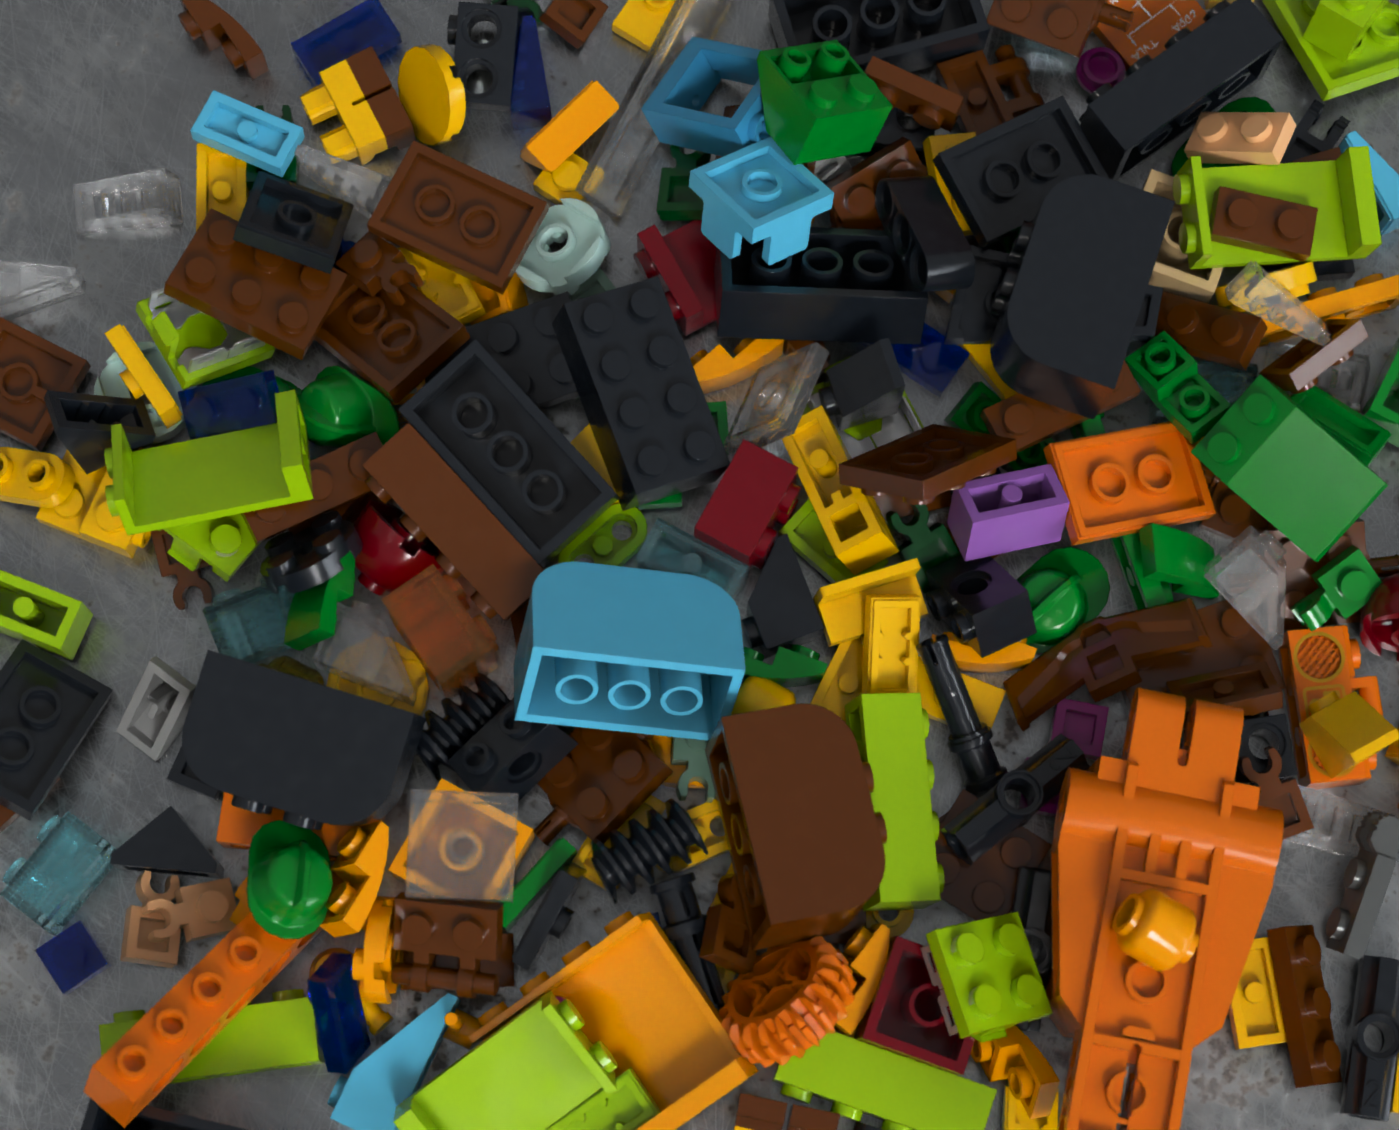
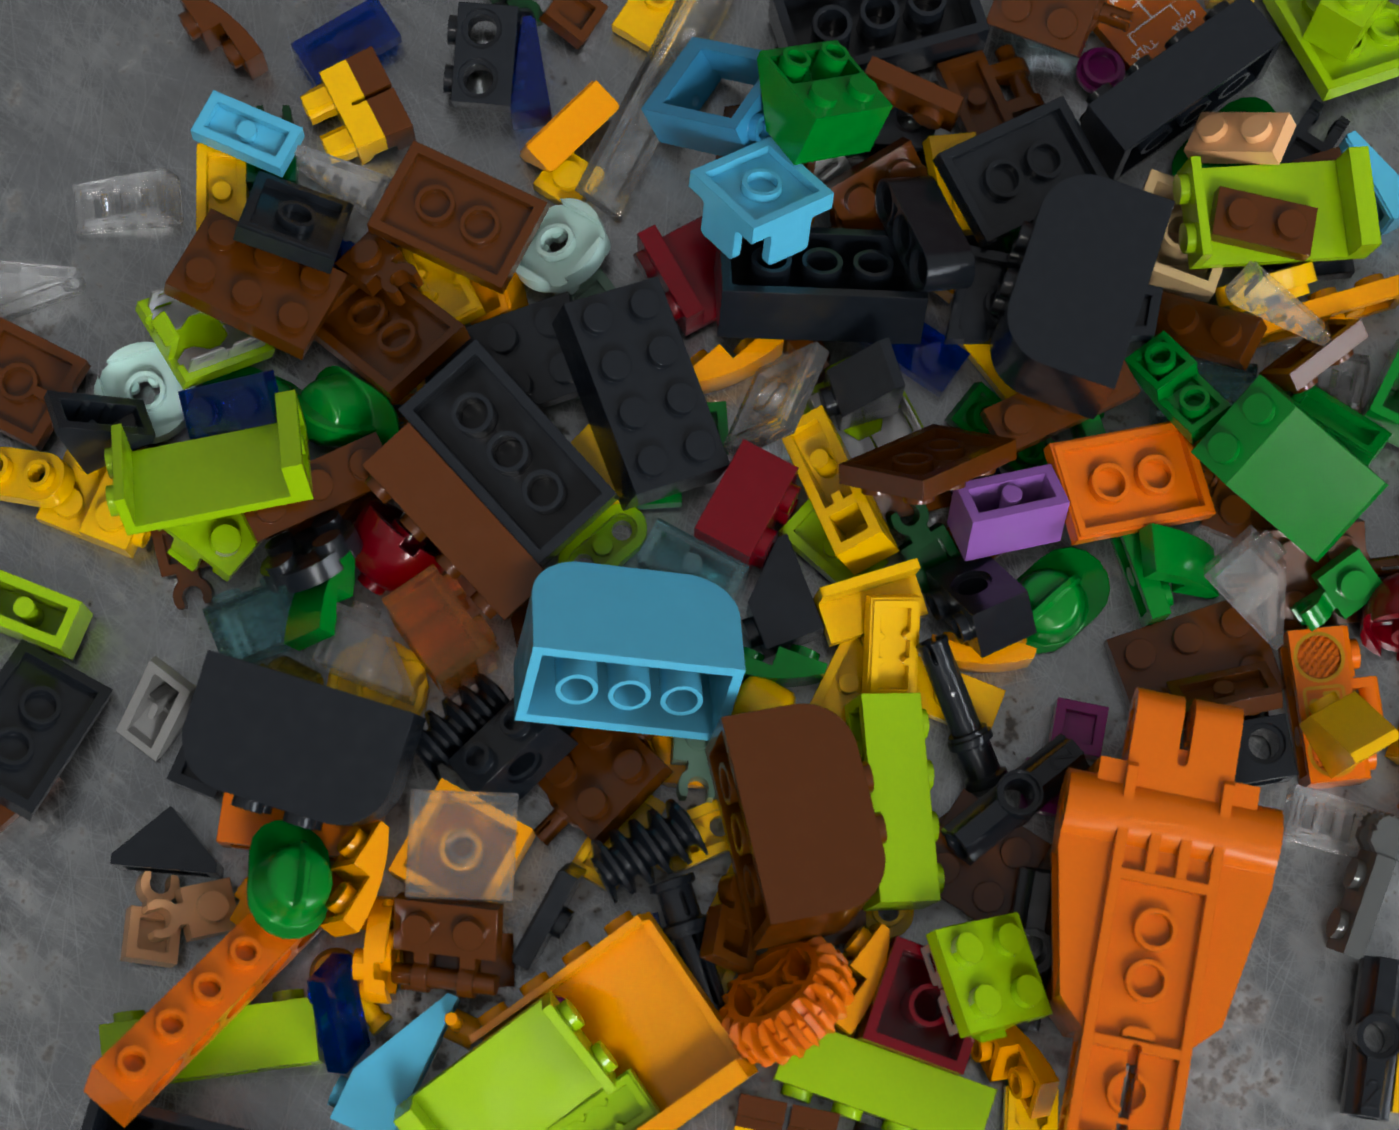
(59, 872): clear light blue brick -> none
(73, 957): clear blue plate -> none
(141, 377): yellow plate -> none
(431, 94): yellow tile -> none
(537, 881): green tile -> none
(675, 198): dark green plate -> none
(1104, 656): reddish brown plate -> none
(1156, 929): light orange head -> none
(1256, 1005): yellow plate -> none
(1278, 794): reddish brown plate -> none
(1304, 1005): reddish brown plate -> none

